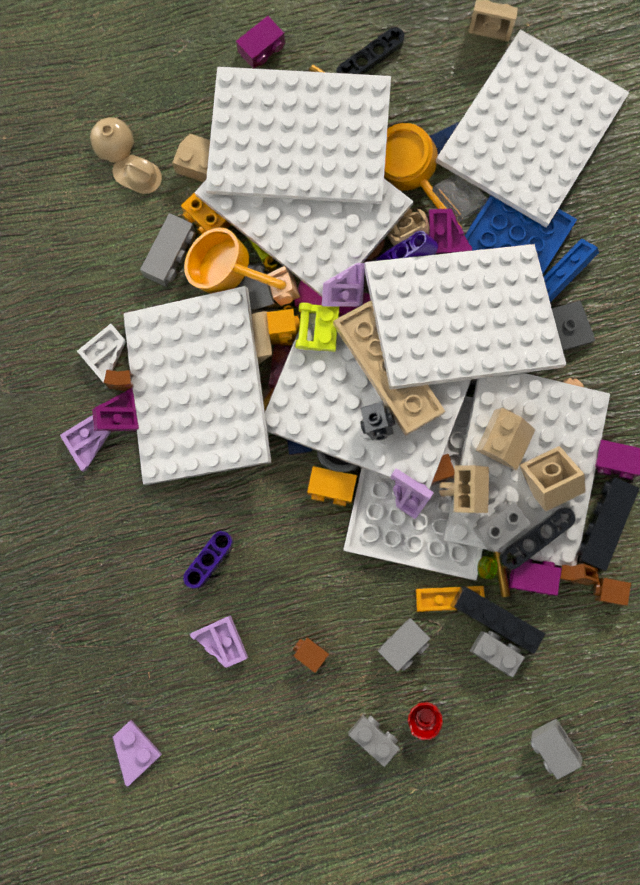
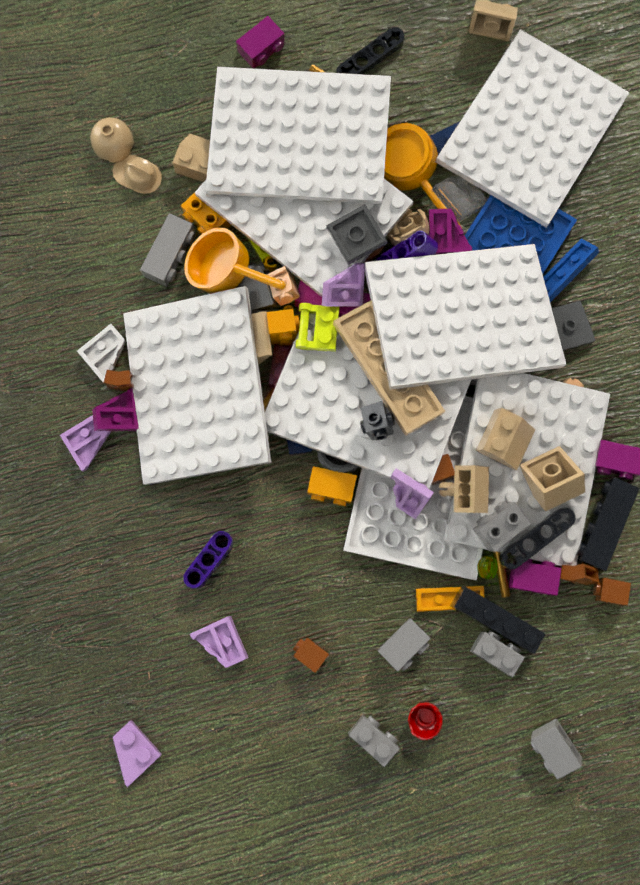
(356, 234): none -> dark grey plate

